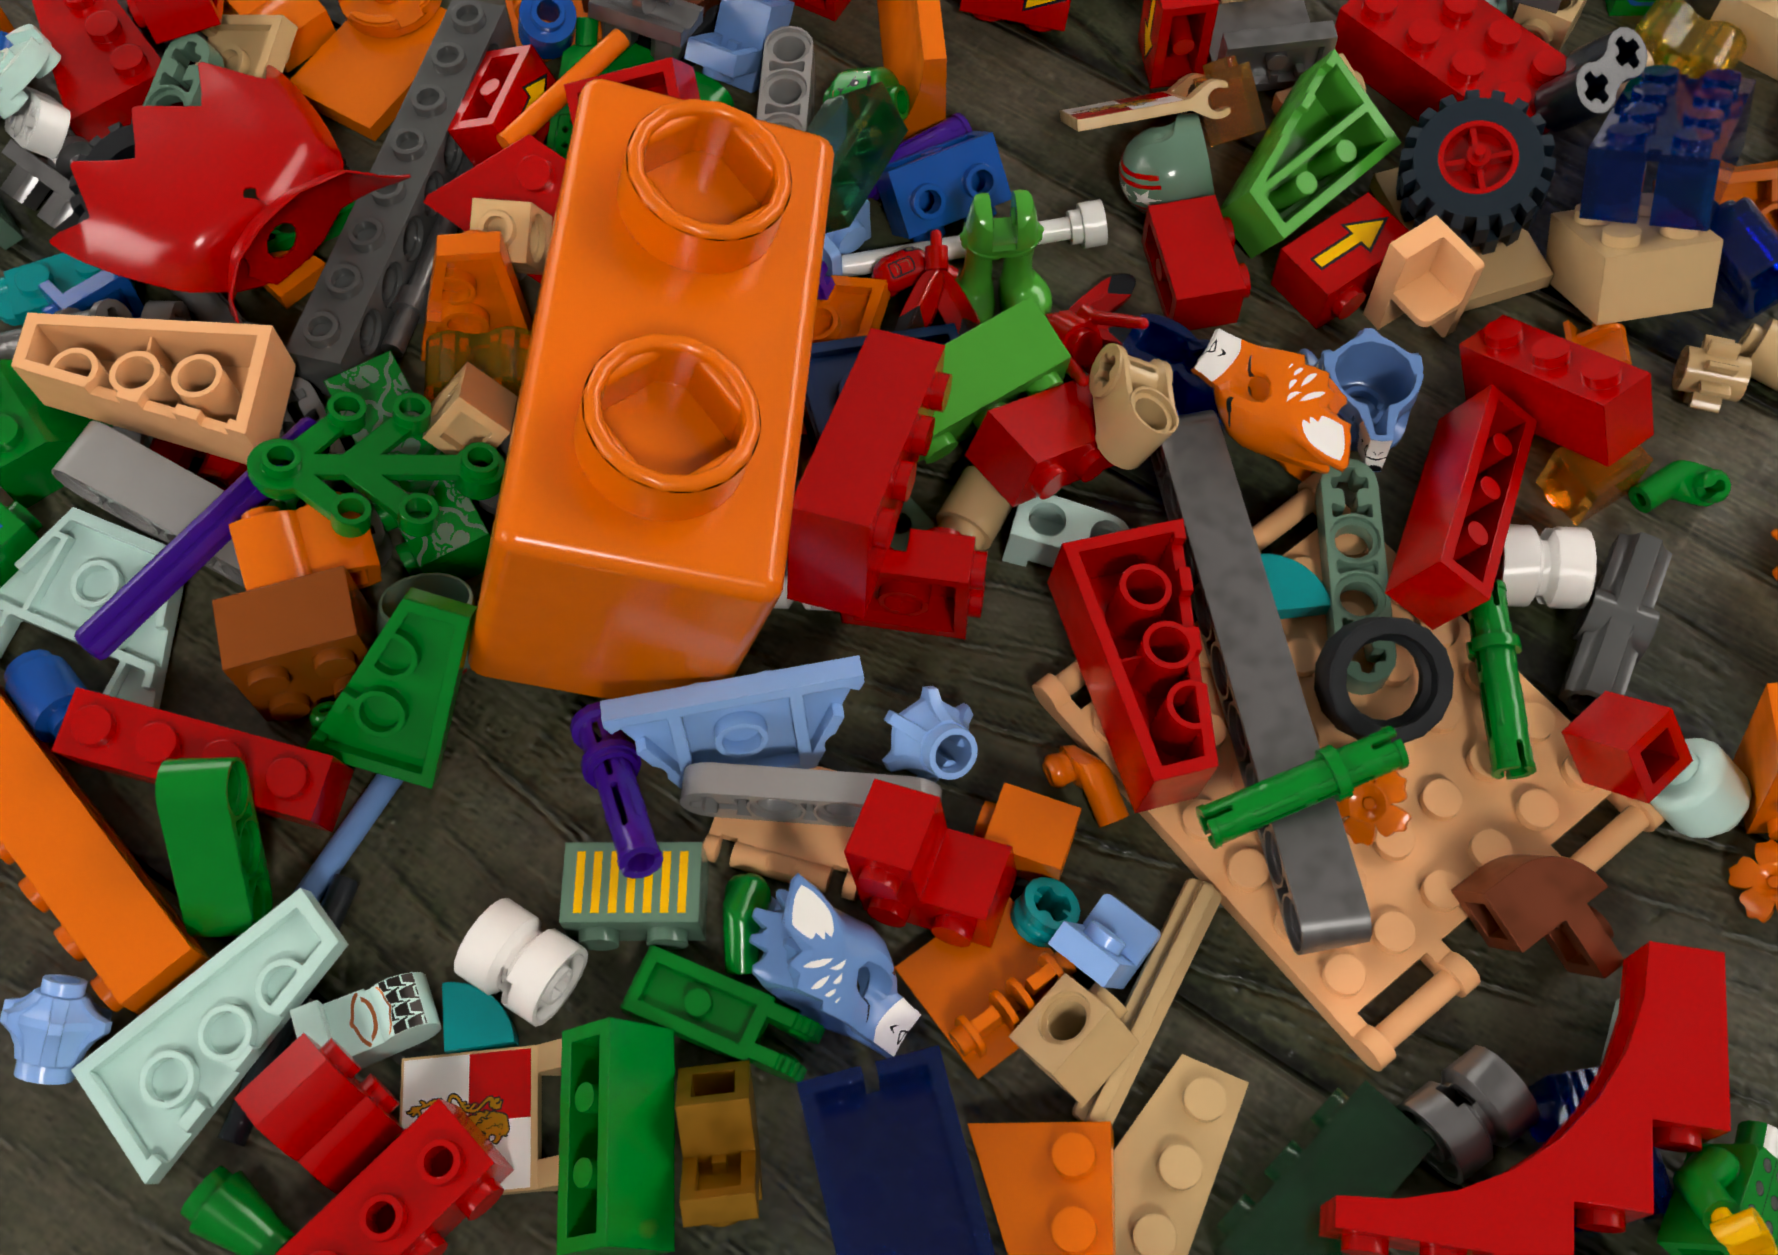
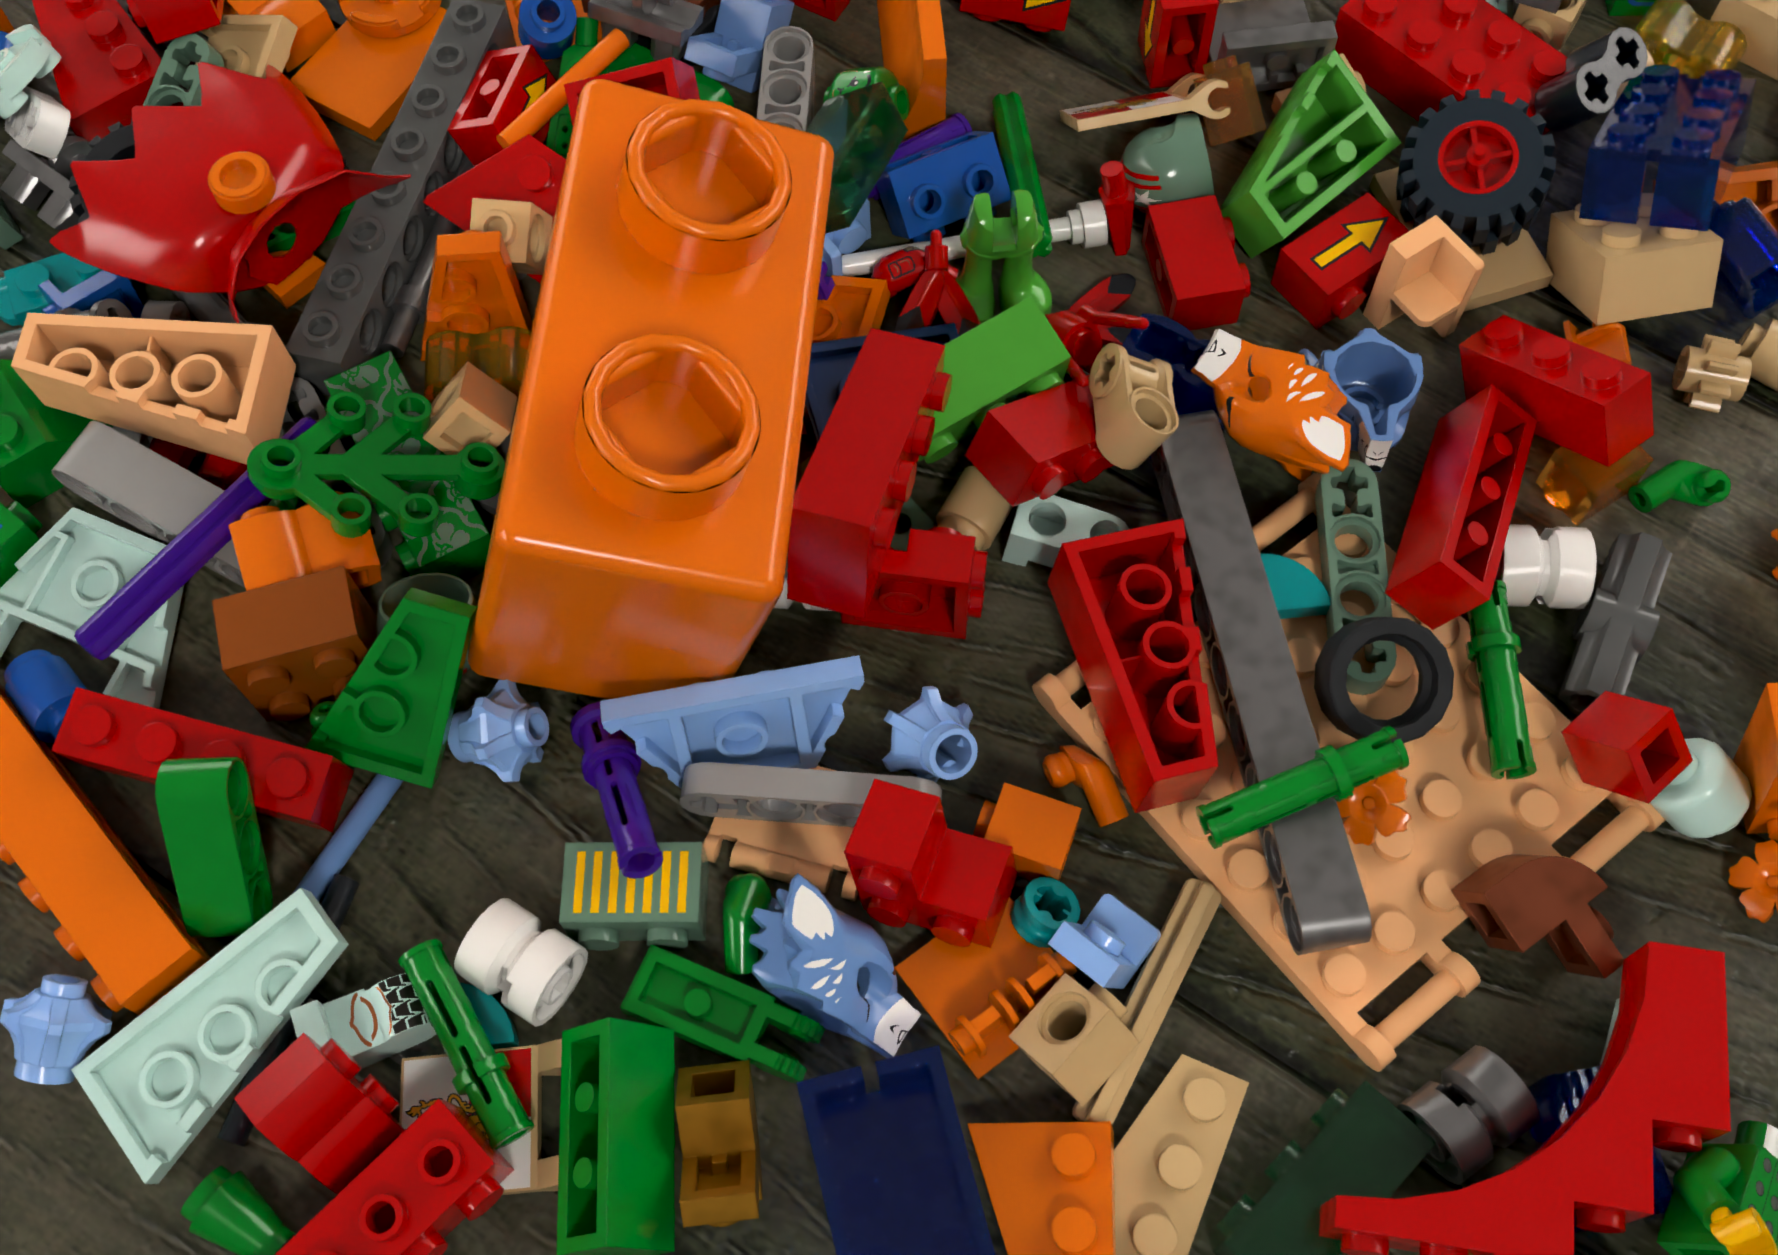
(241, 182): none -> orange tile
(477, 1065): none -> green pin
(500, 732): none -> light blue rock
(1019, 159): none -> green axle
(1118, 201): none -> red bar

